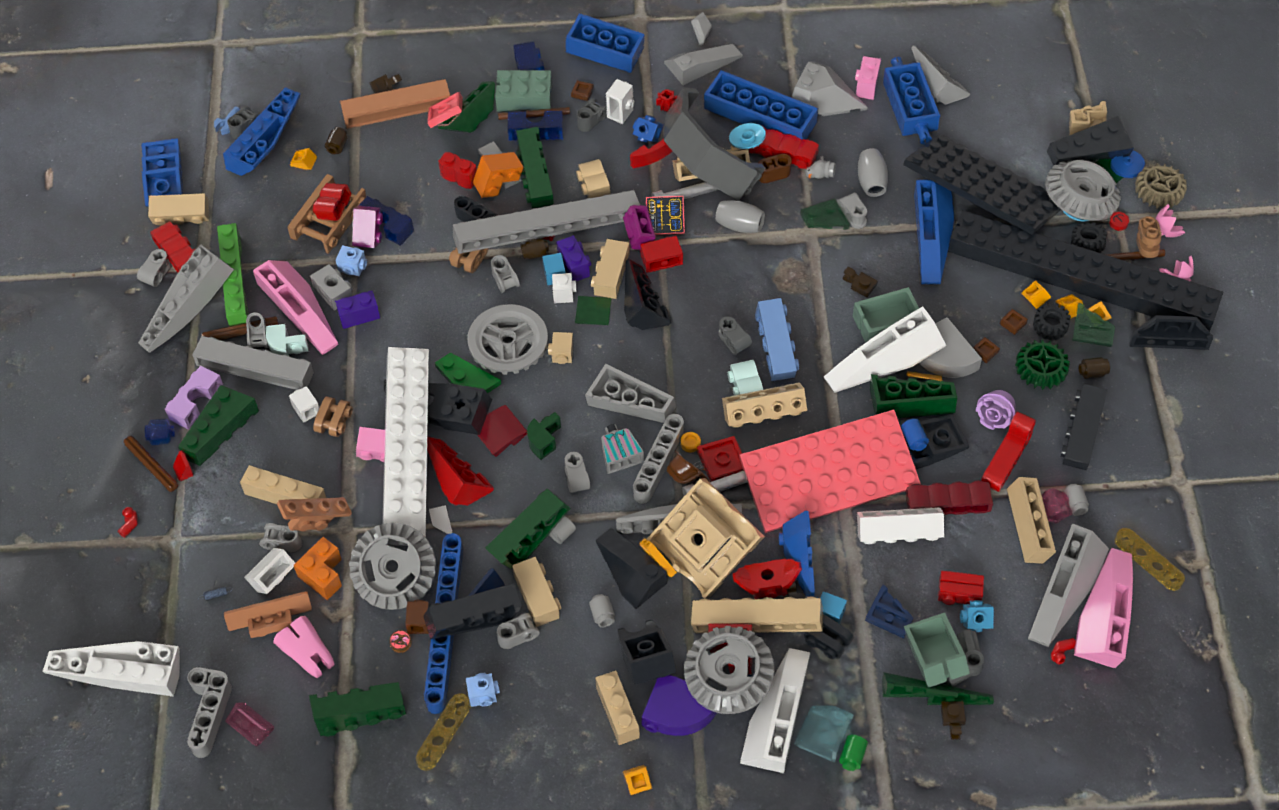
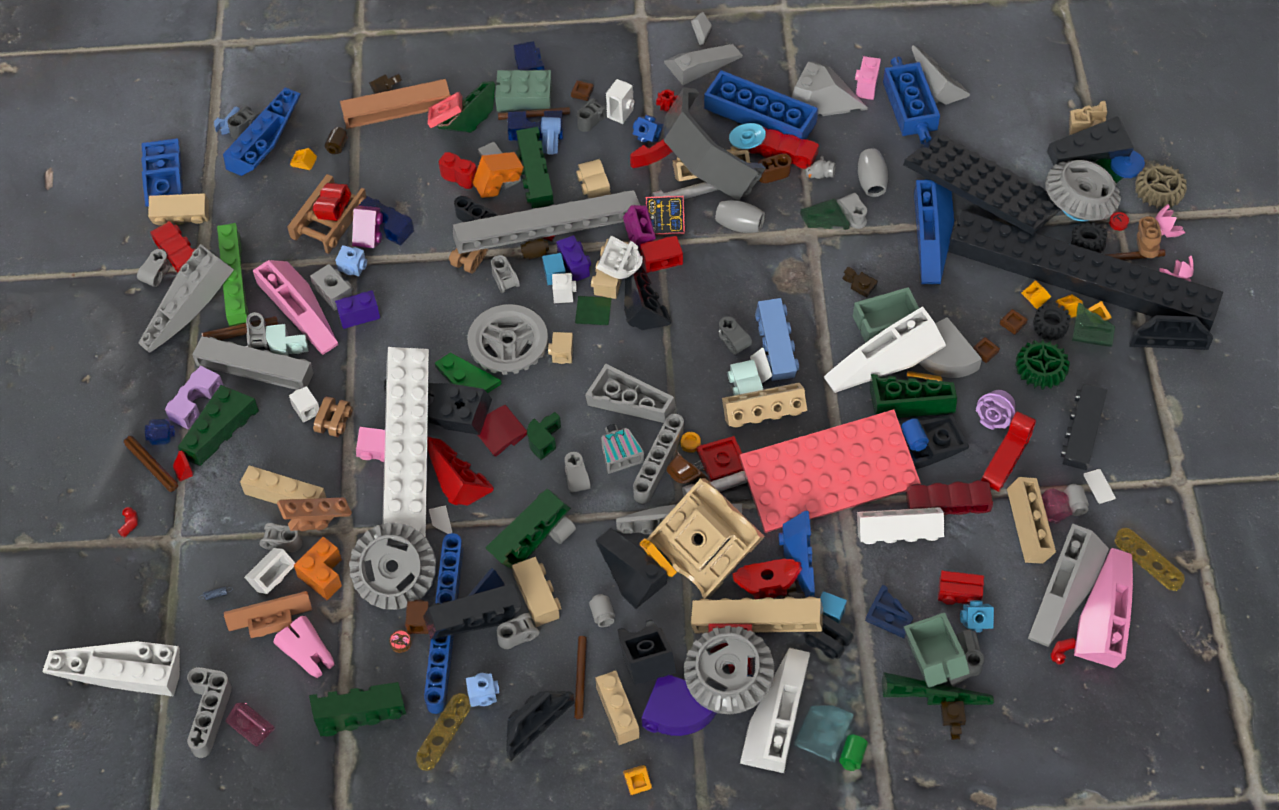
(535, 718): none -> black wedge
(550, 129): none -> medium blue piece
(580, 677): none -> reddish brown bar
(605, 43): blue brick -> none
(619, 259): none -> white slope
(762, 365): none -> white sticker
(1094, 367): dark brown brick -> none
(1099, 486): none -> white sticker

